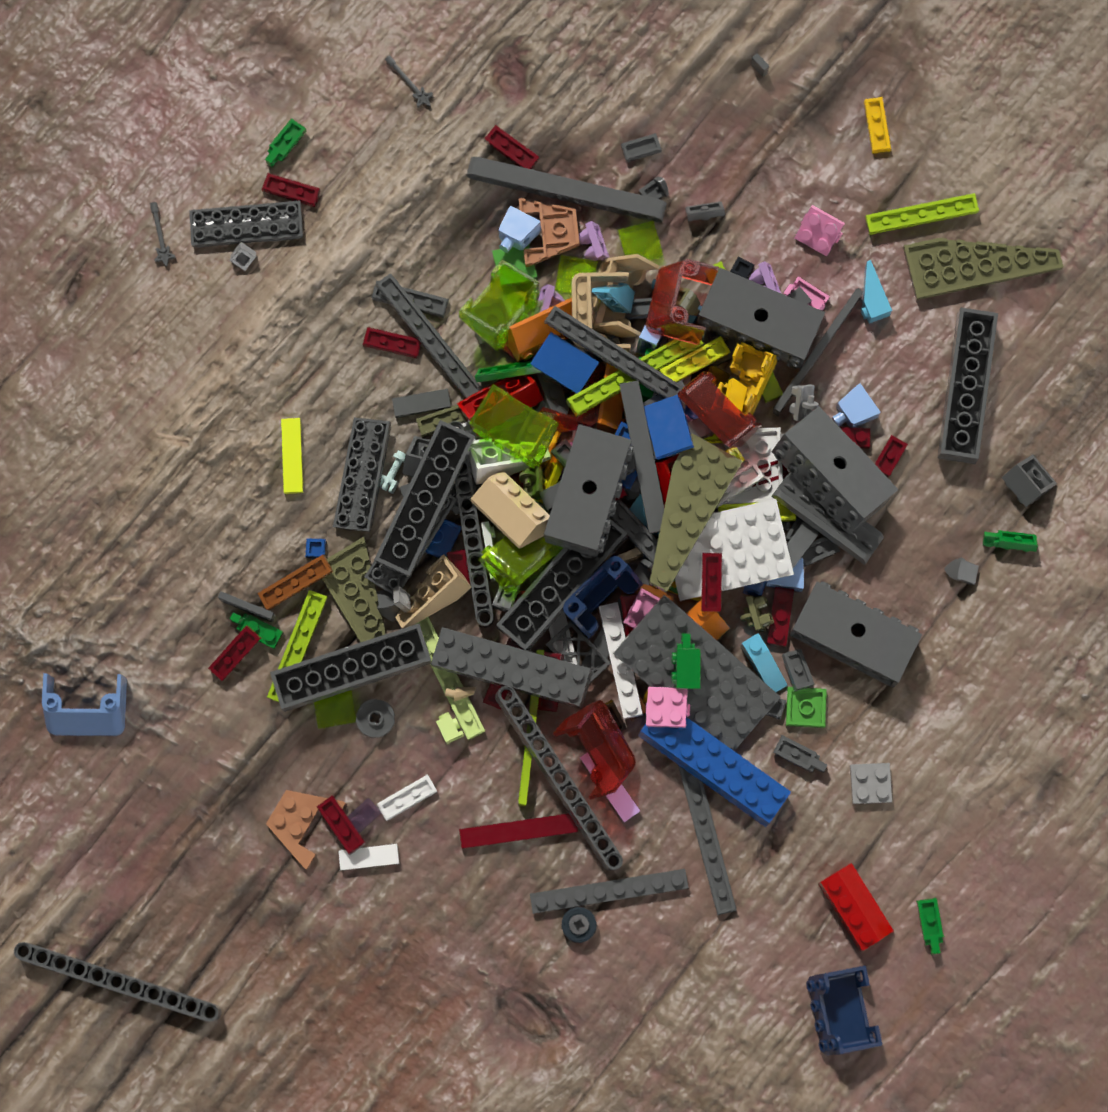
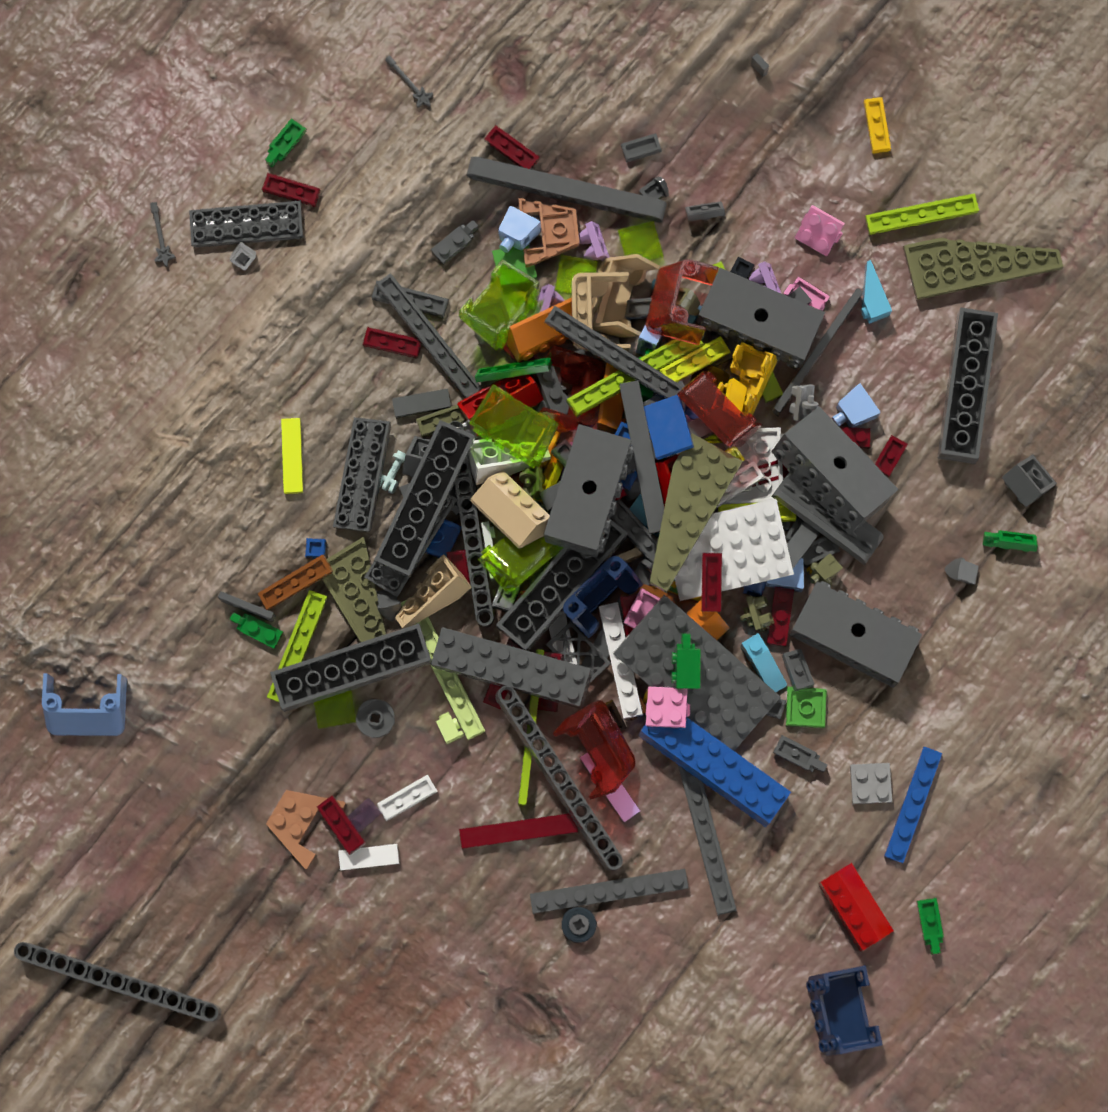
(234, 653): dark red plate -> none
(401, 599): light grey tile -> none
(454, 242): none -> dark grey hinge
(460, 692): tan bar -> none
(564, 363): blue tile -> none
(616, 297): medium azure slope -> none
(825, 570): none -> olive piece
(913, 805): none -> blue plate

